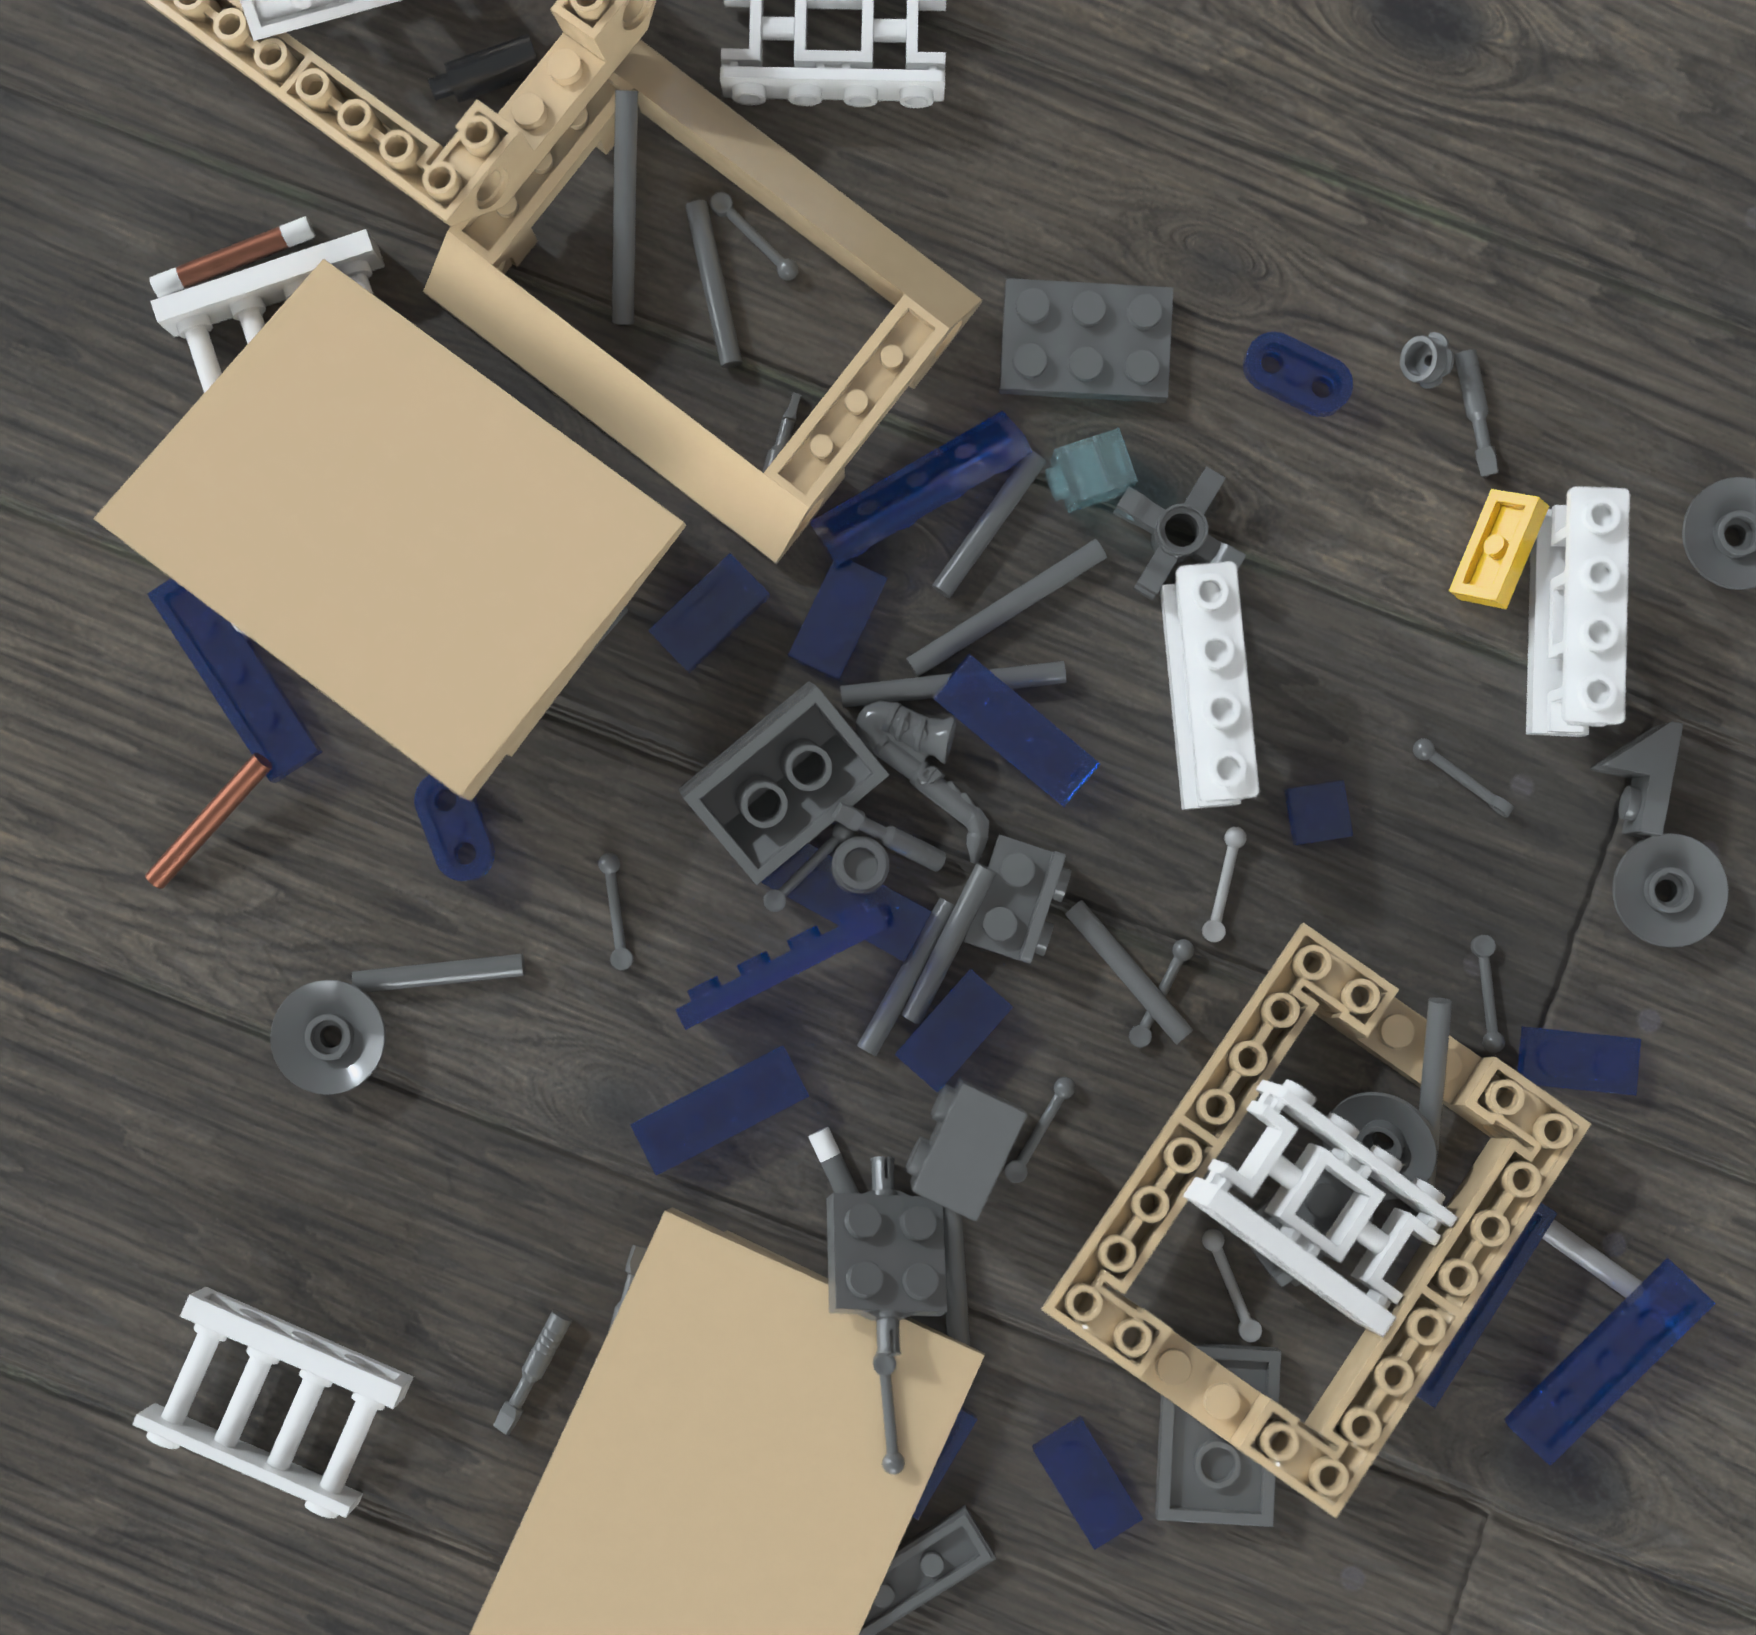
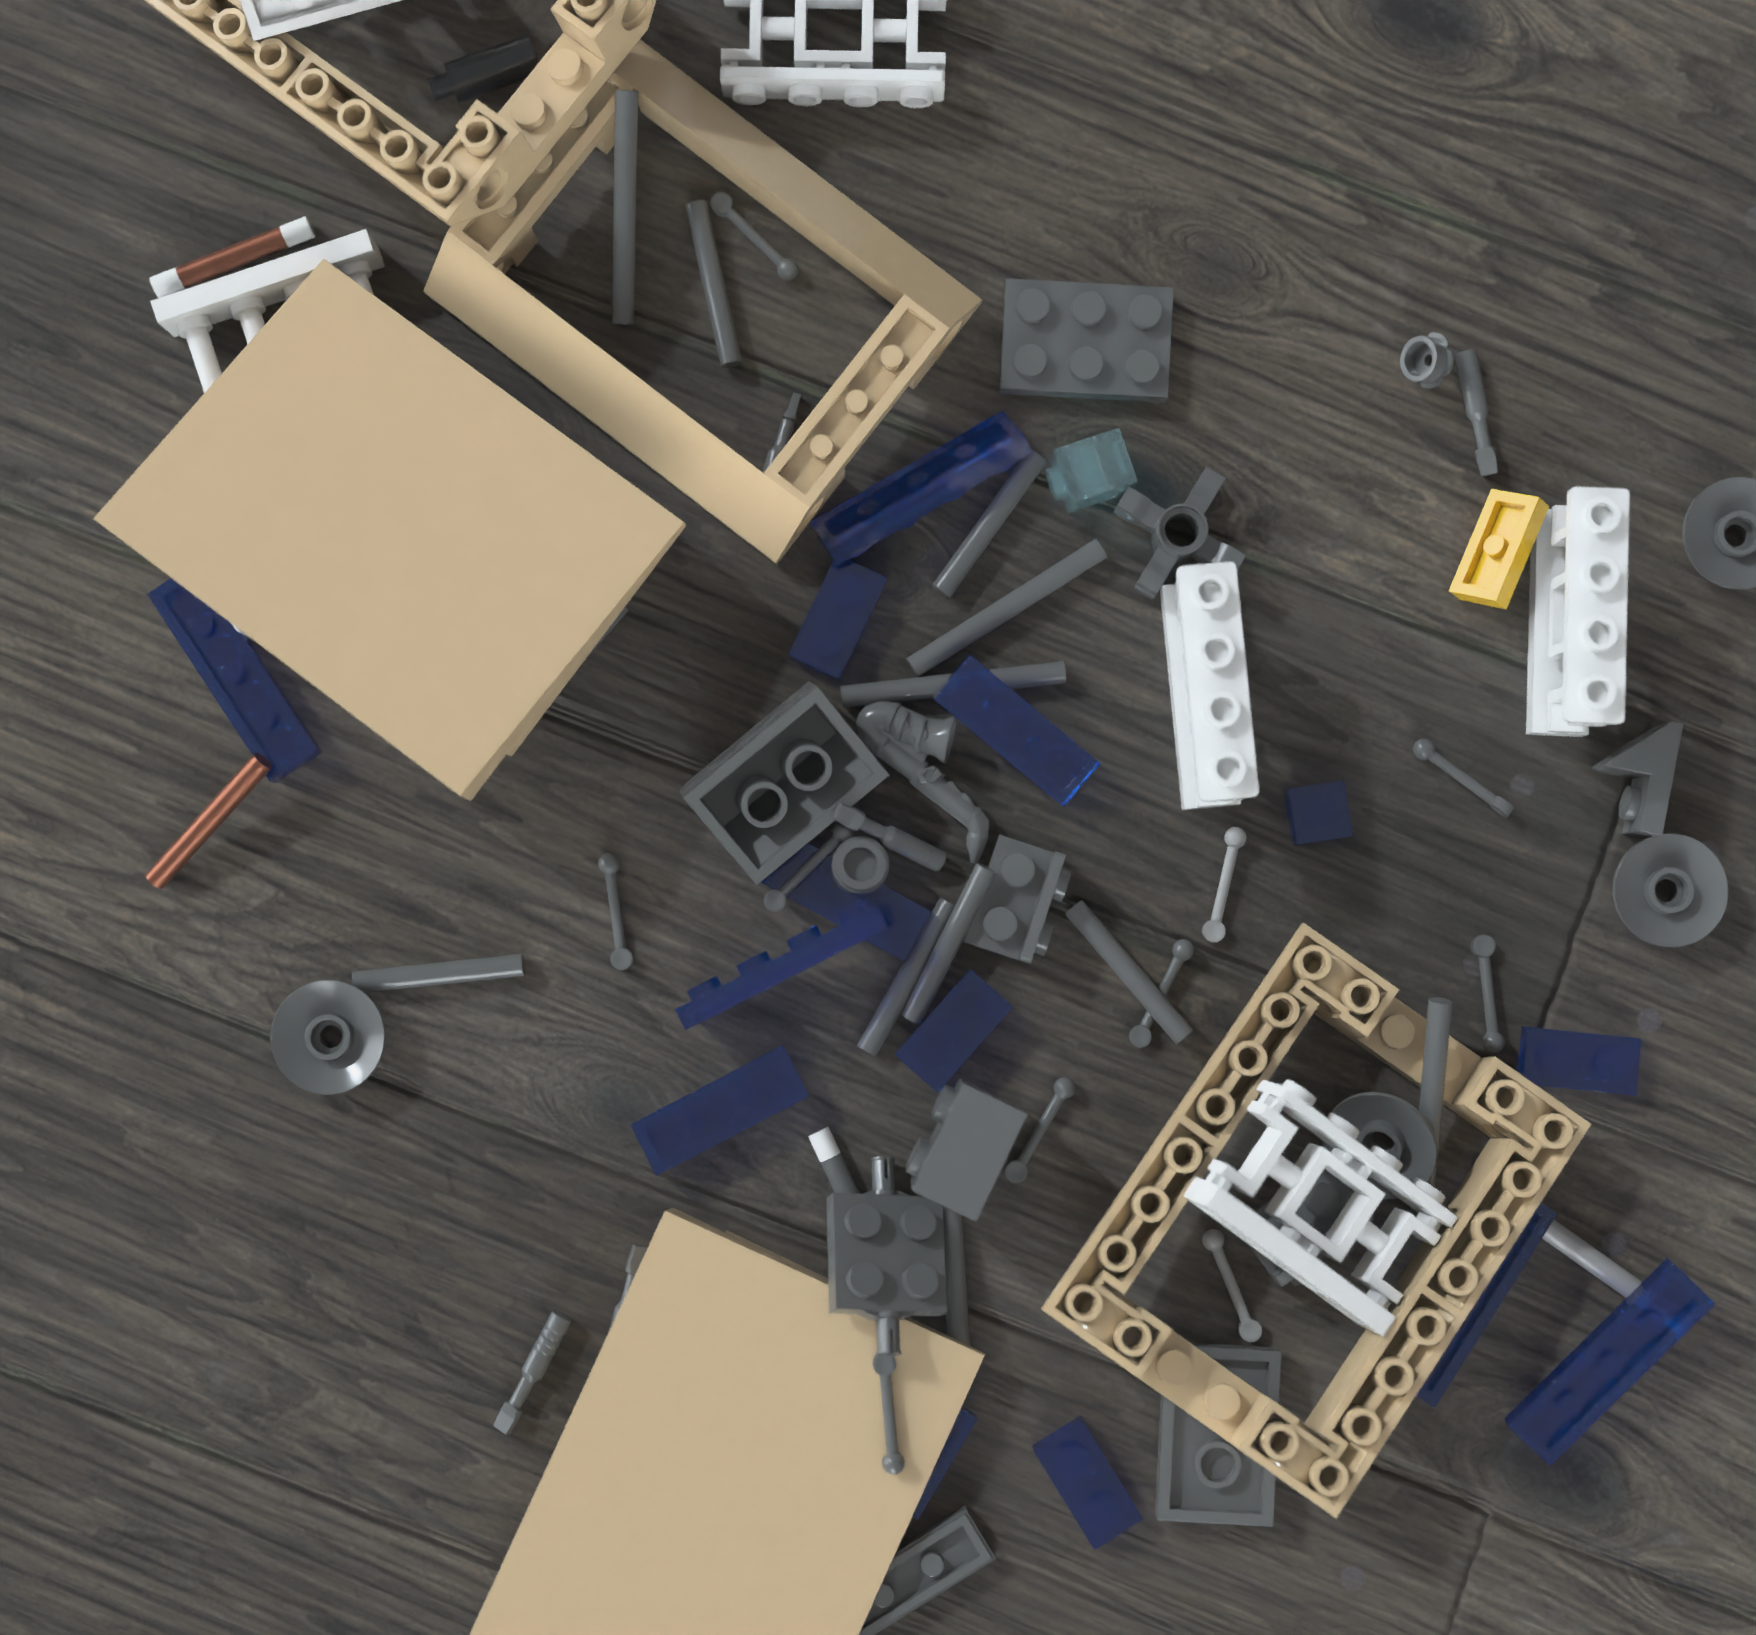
(268, 1342): white fence -> none
(452, 829): clear blue plate -> none
(709, 613): clear blue plate -> none
(1298, 370): clear blue plate -> none

